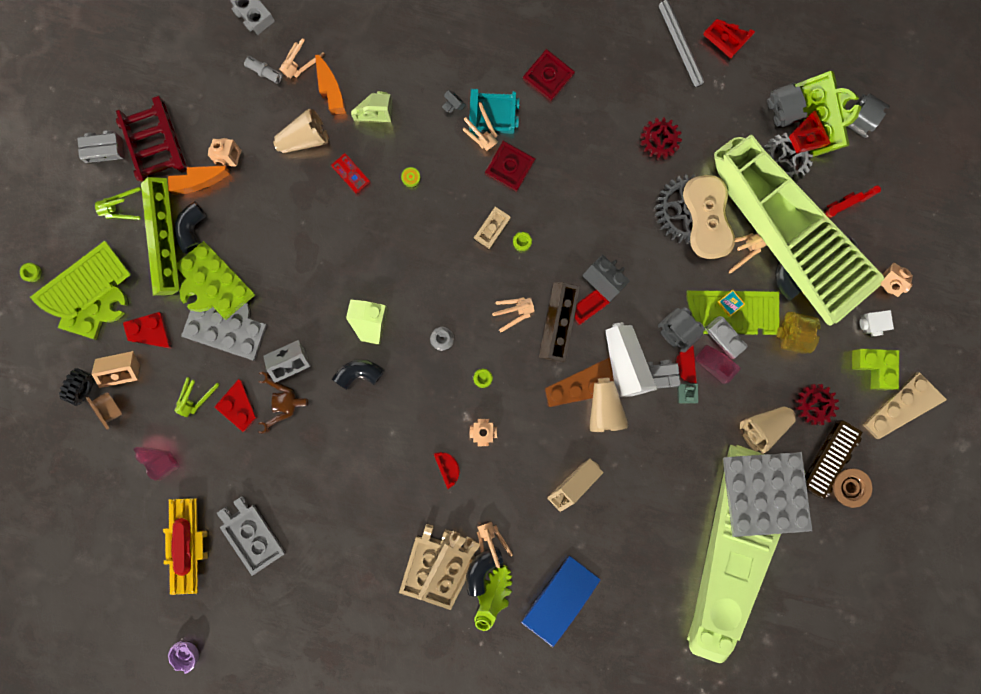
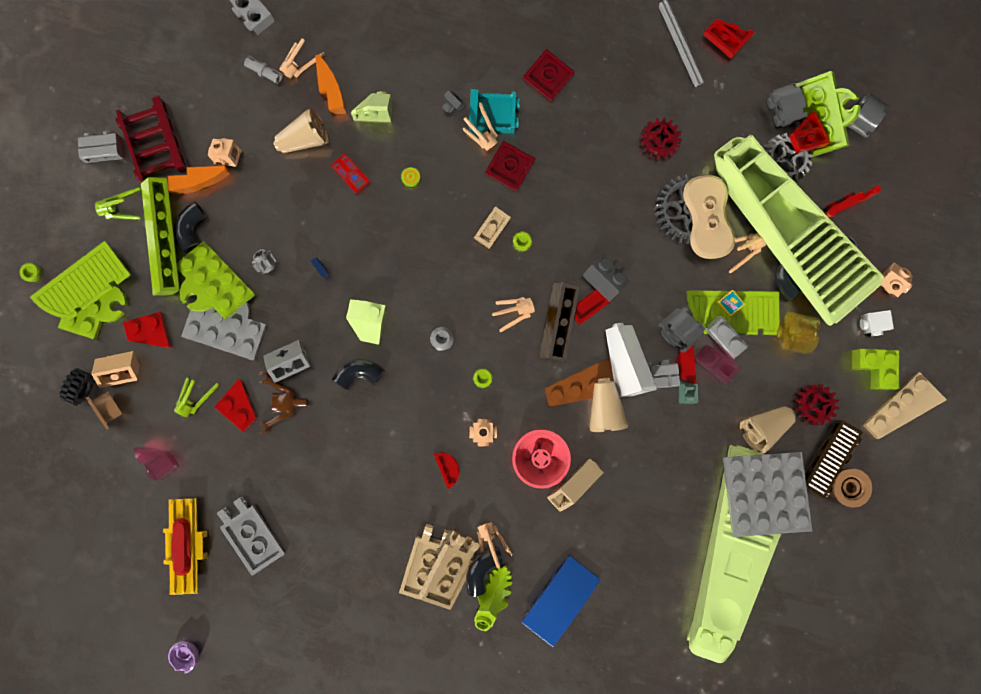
(263, 261): none -> light grey gear
(320, 268): none -> dark blue tile
(551, 466): none -> coral piece

